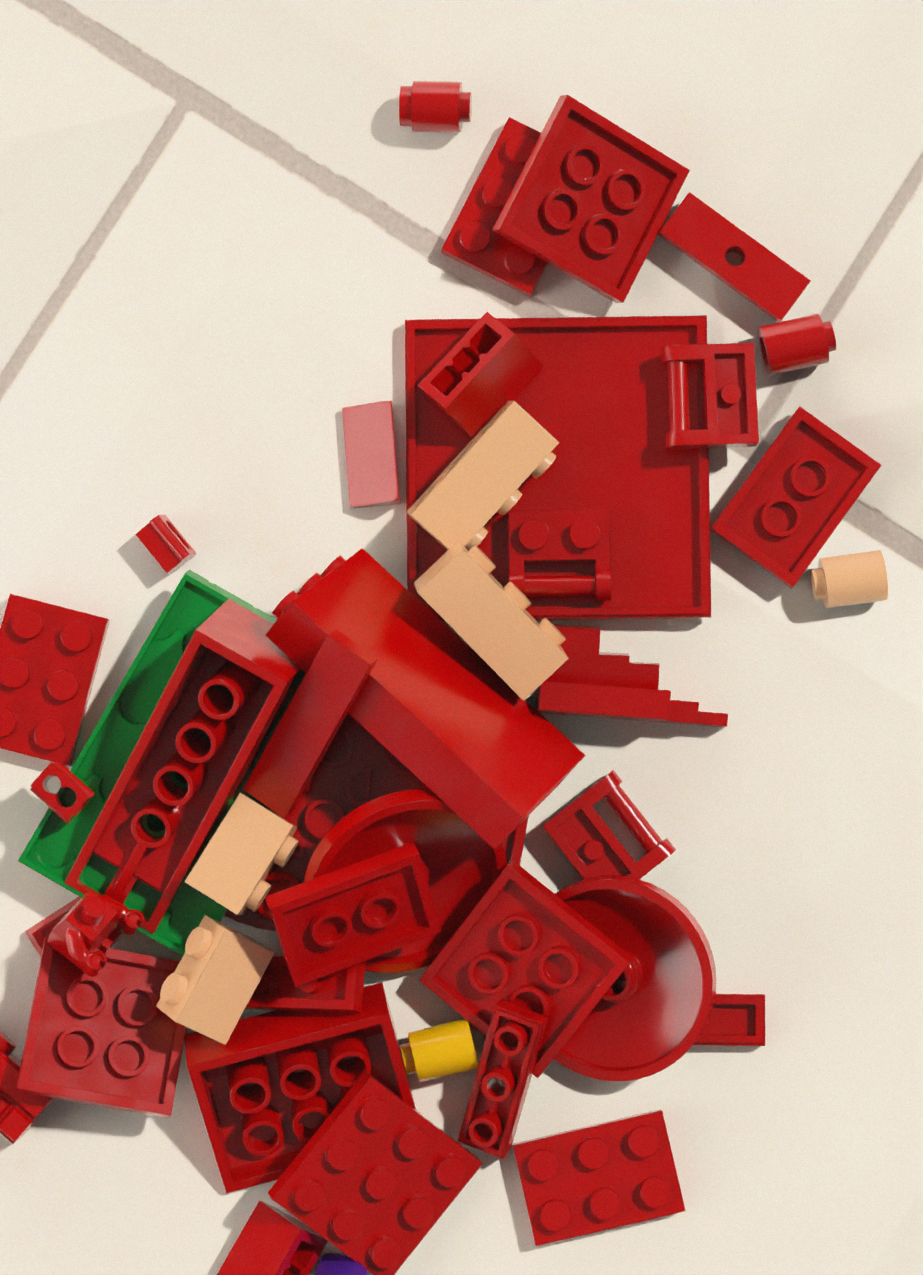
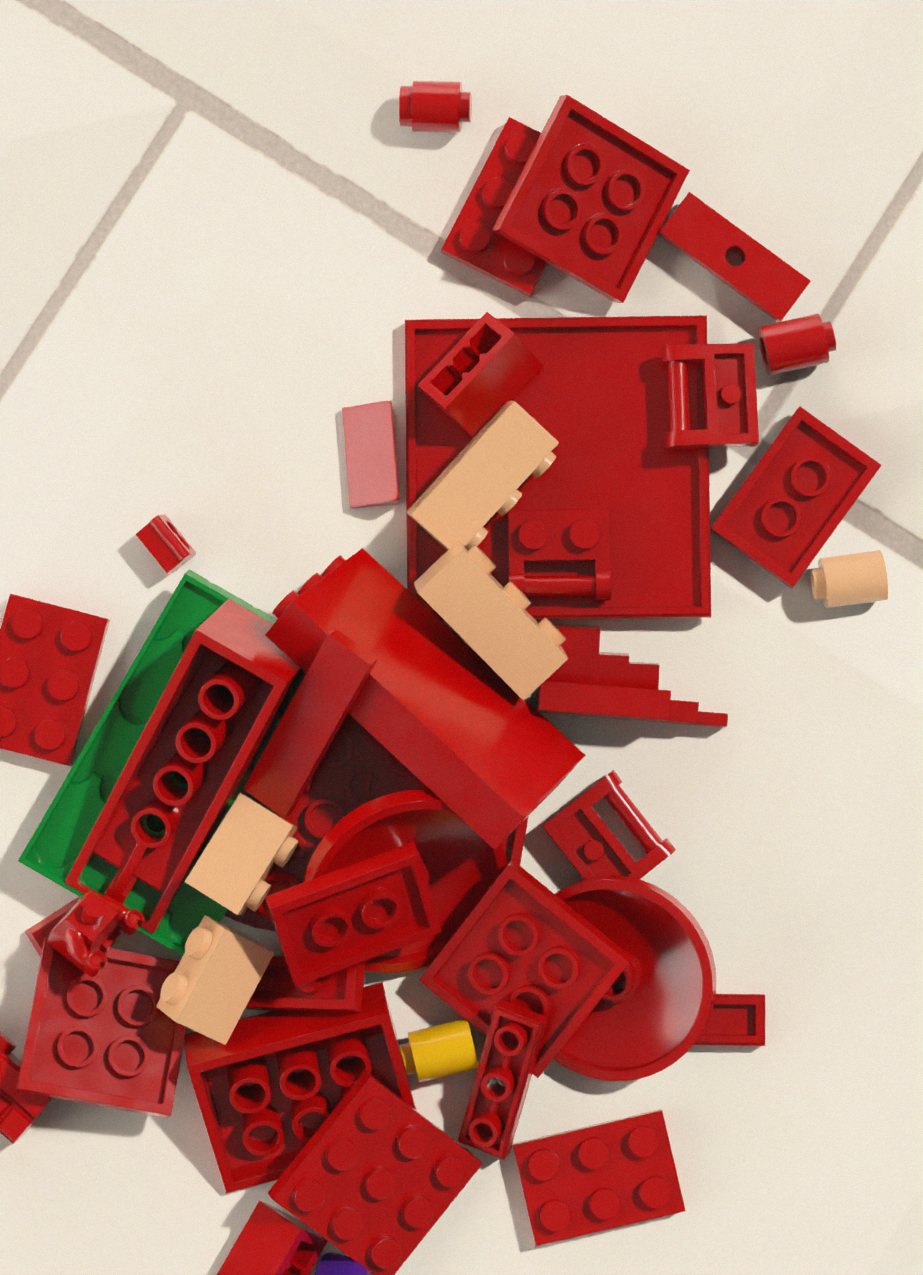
(68, 780): red piece -> none

